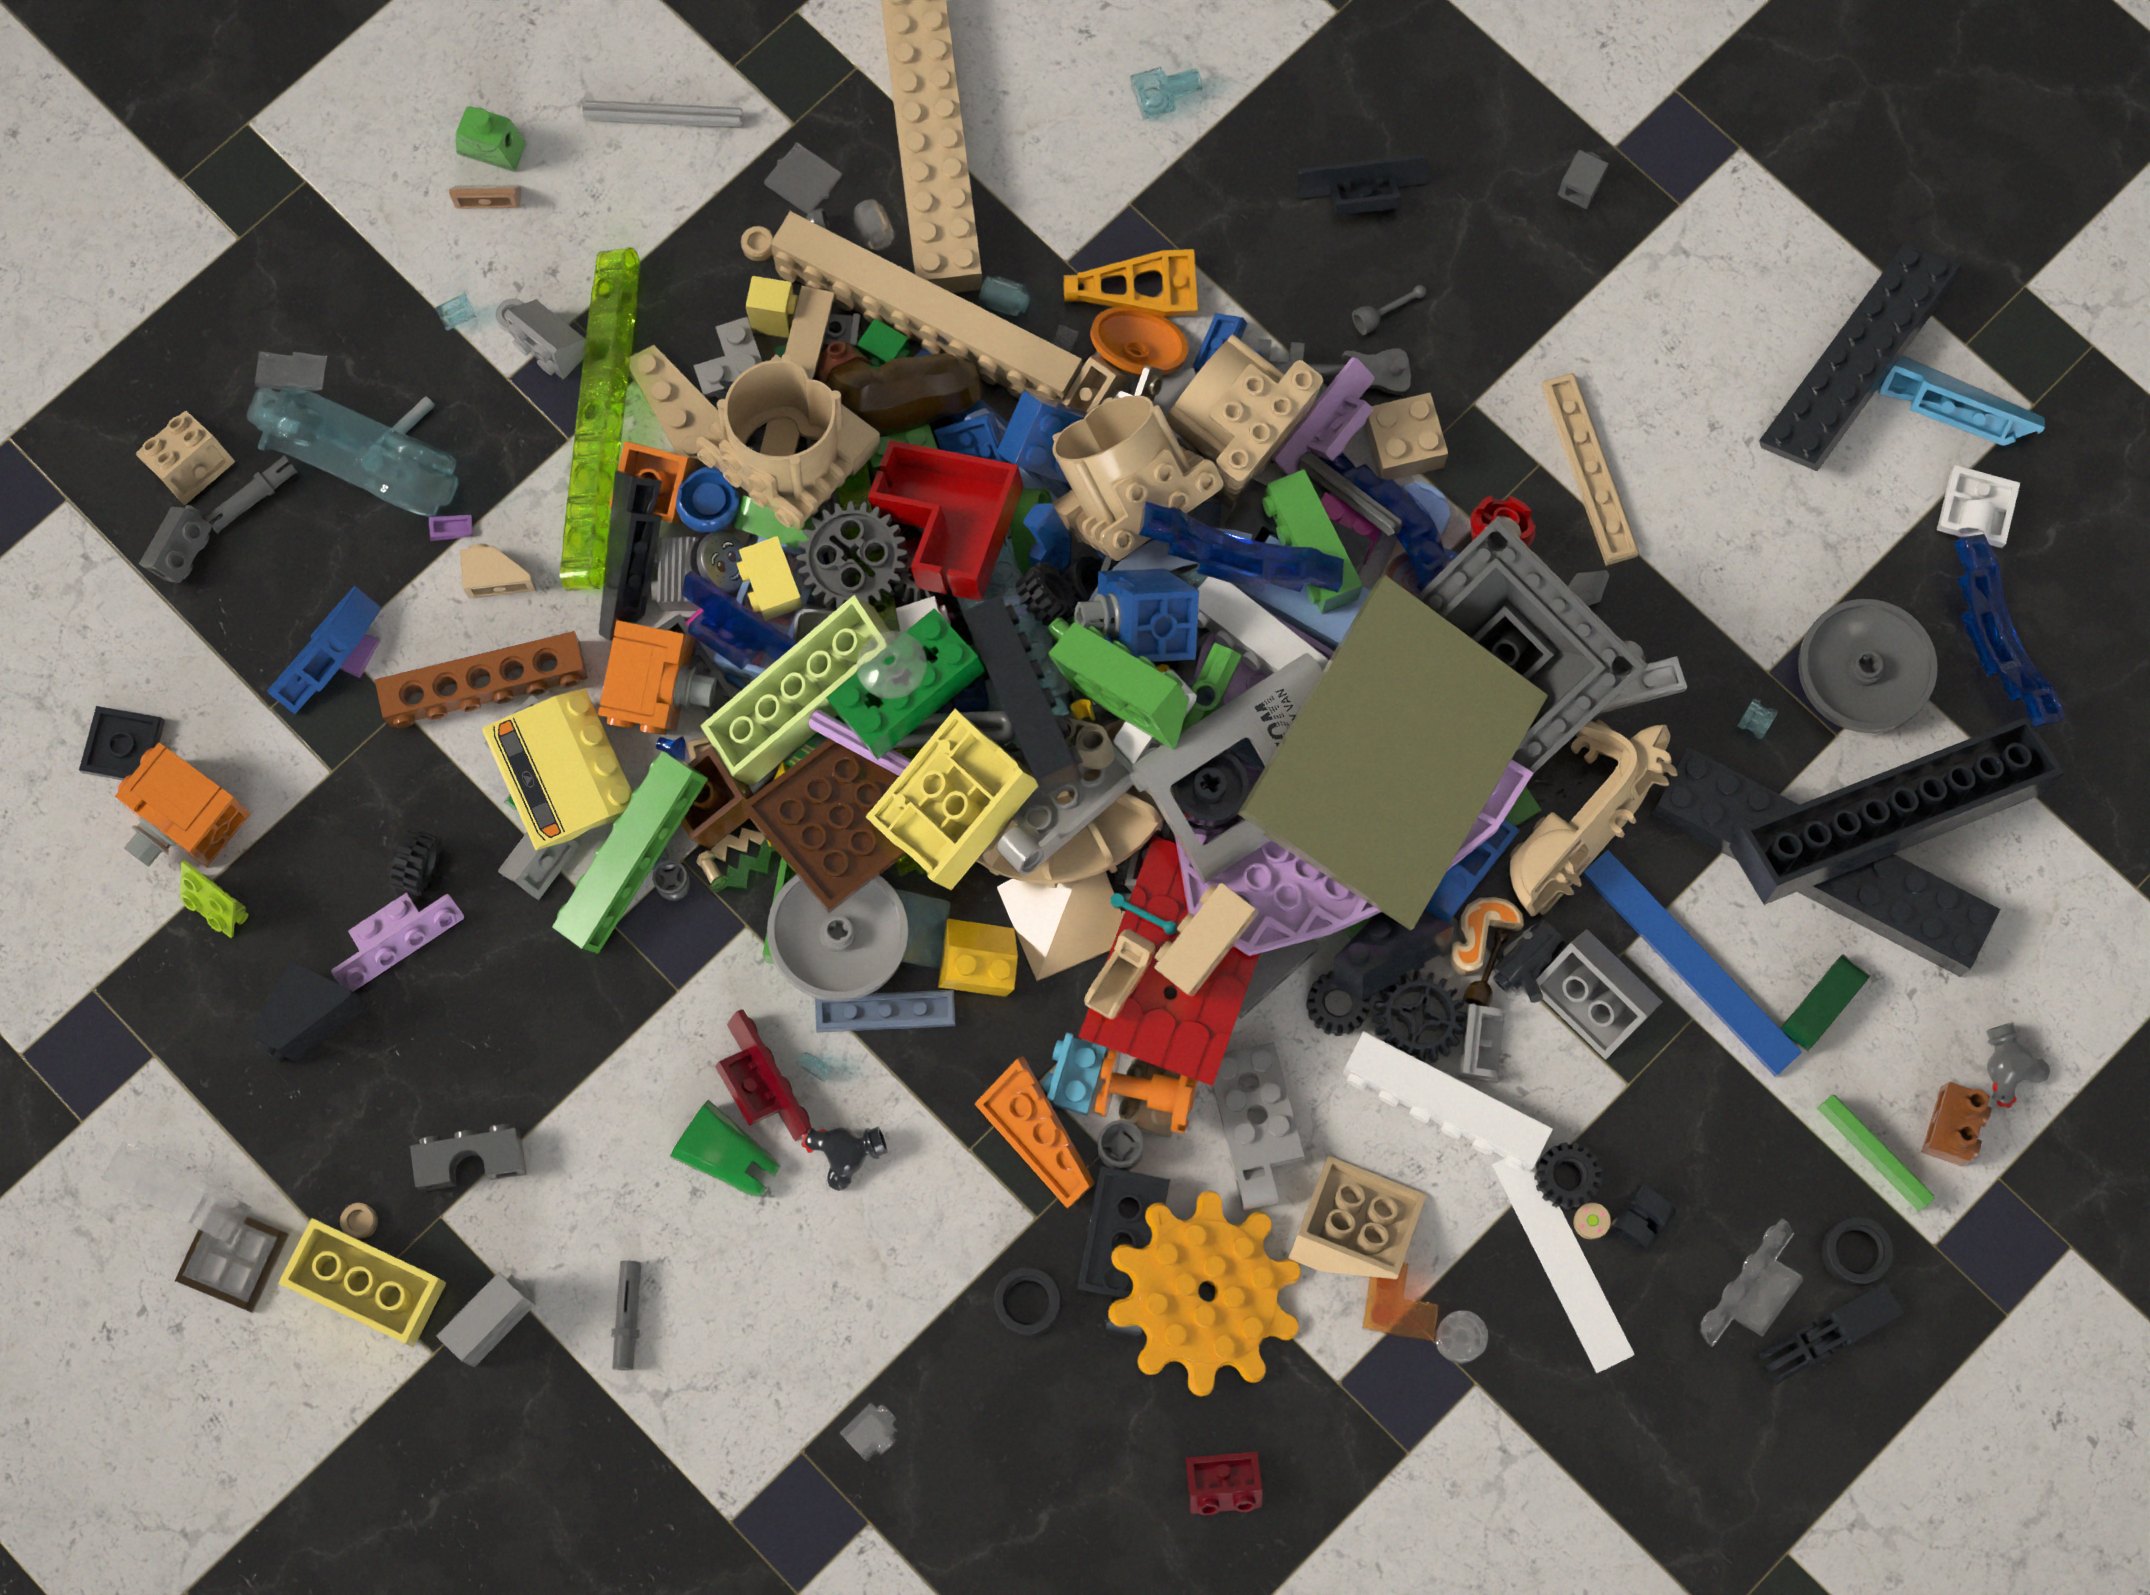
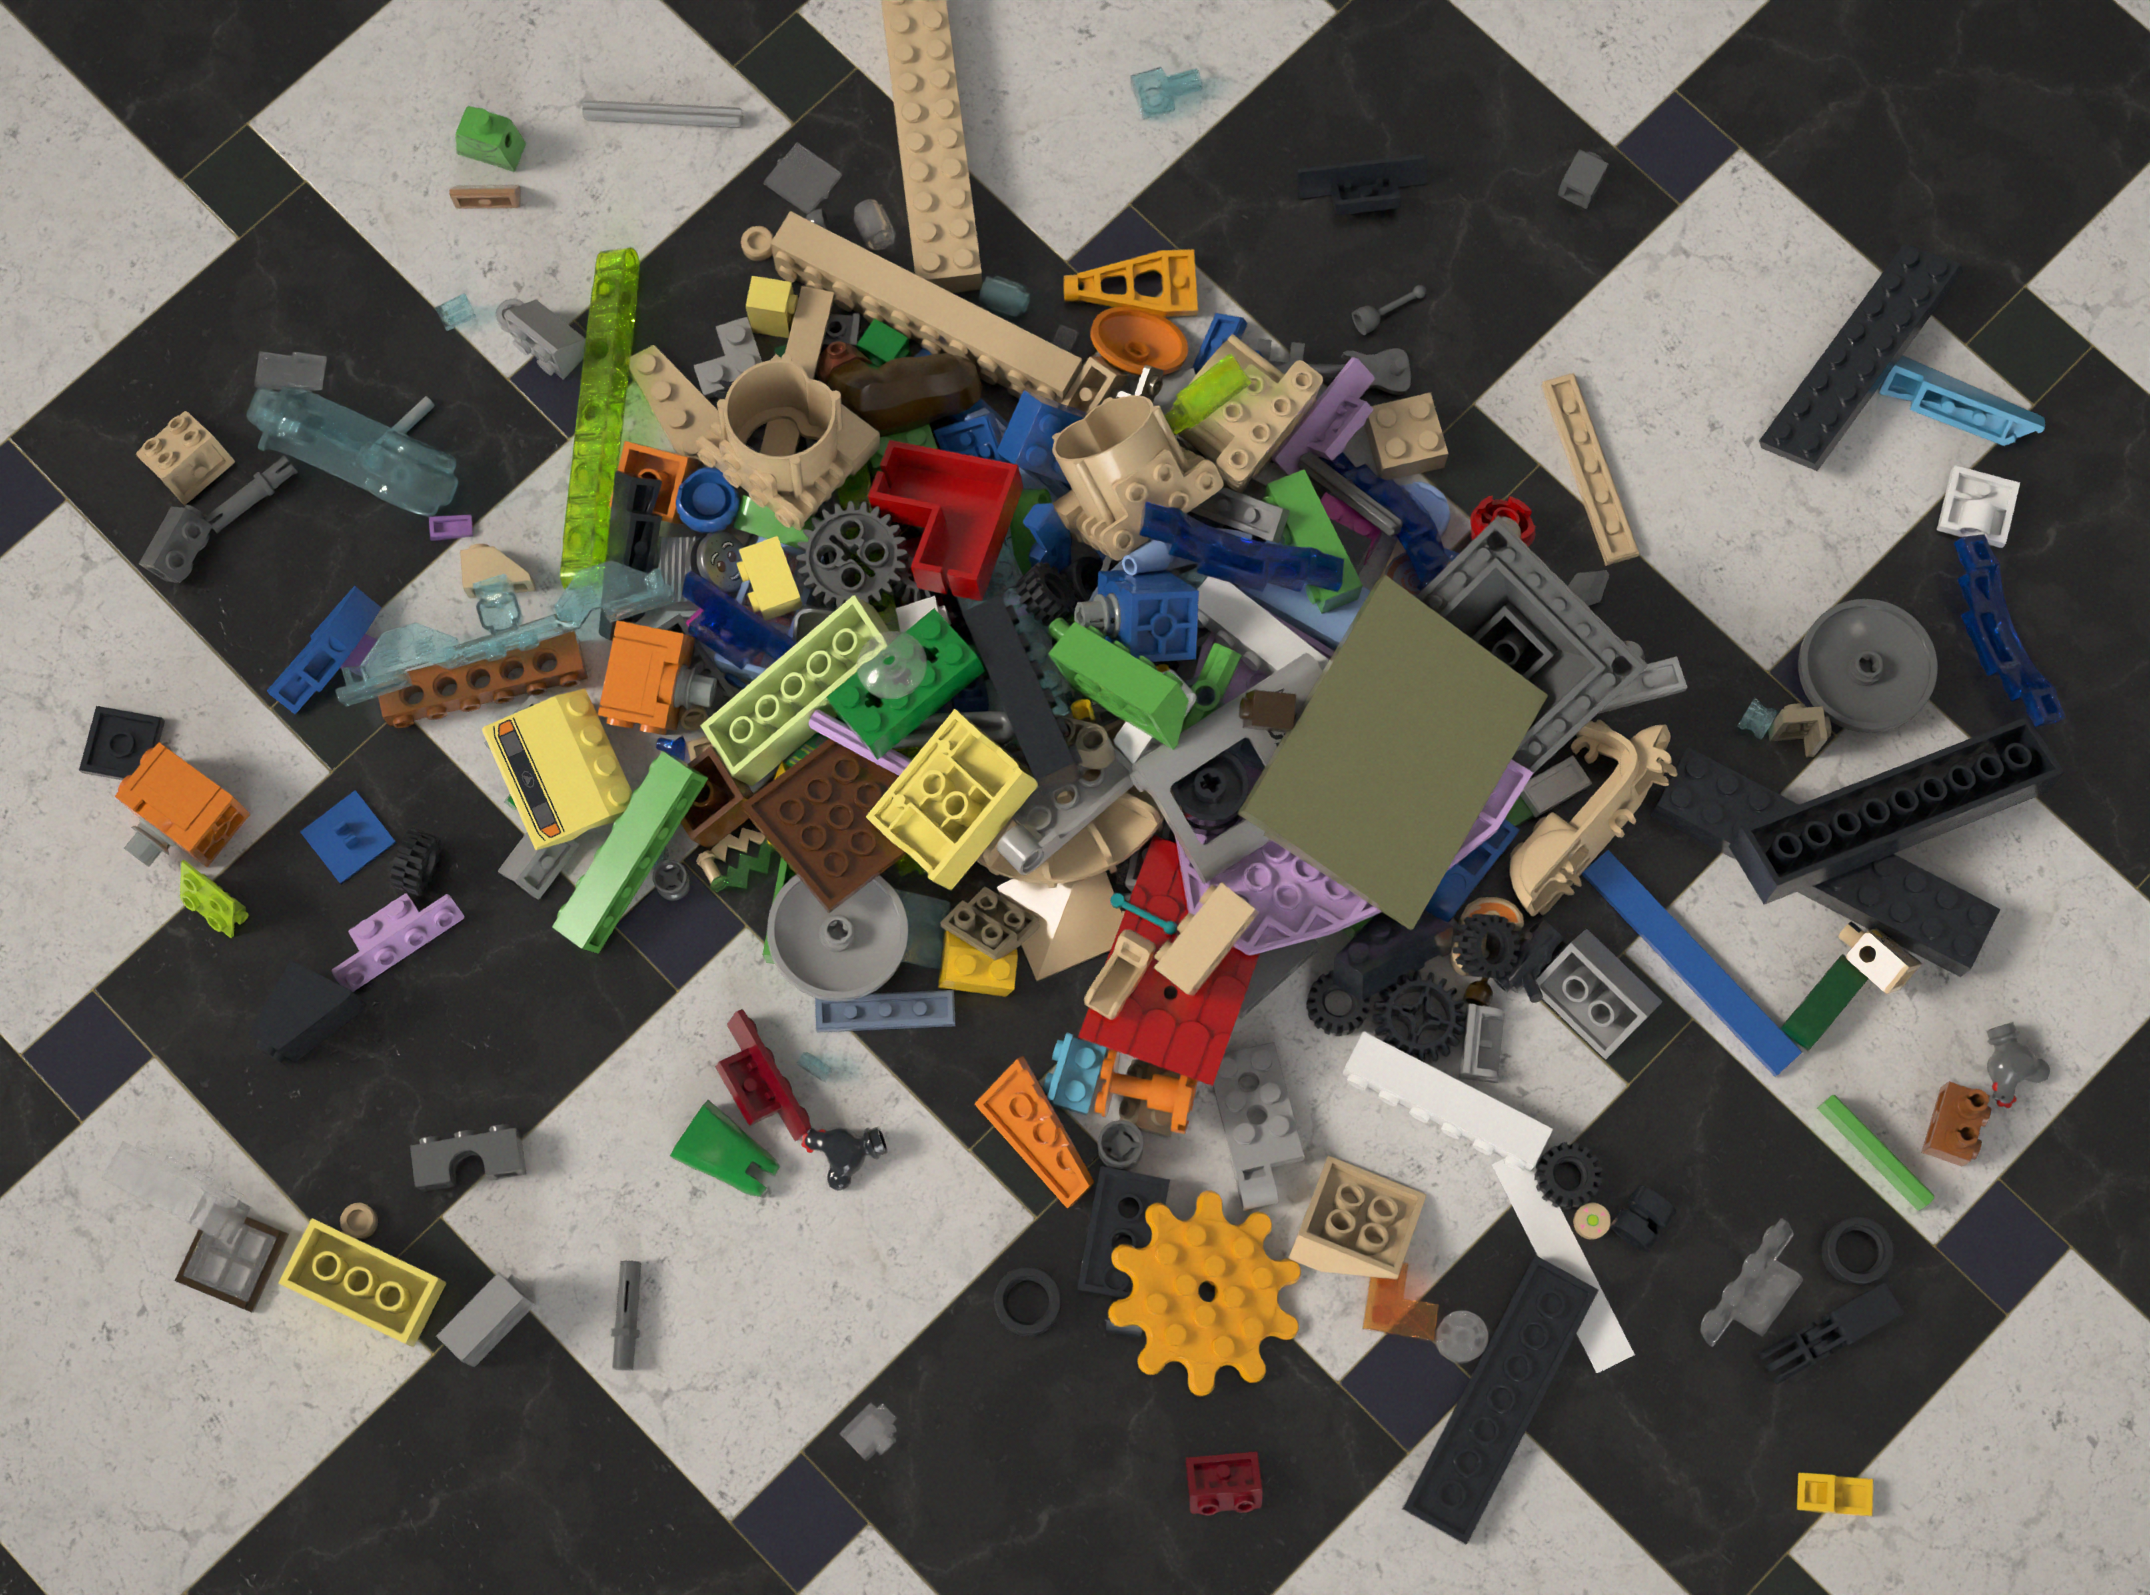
(348, 837): none -> blue piece
(608, 586): none -> clear light blue piece
(692, 718): none -> tan hinge
(991, 924): none -> dark tan slope
(1148, 558): none -> light blue cone
(1207, 394): none -> clear neon green hinge
(1245, 514): none -> dark grey plate
(1268, 711): none -> dark brown brick
(1471, 945): none -> black tyre
(1500, 1400): none -> black plate
(1555, 786): none -> white tile
(1801, 723): none -> dark tan bracket
(1835, 1494): none -> yellow slope
(1892, 963): none -> torso

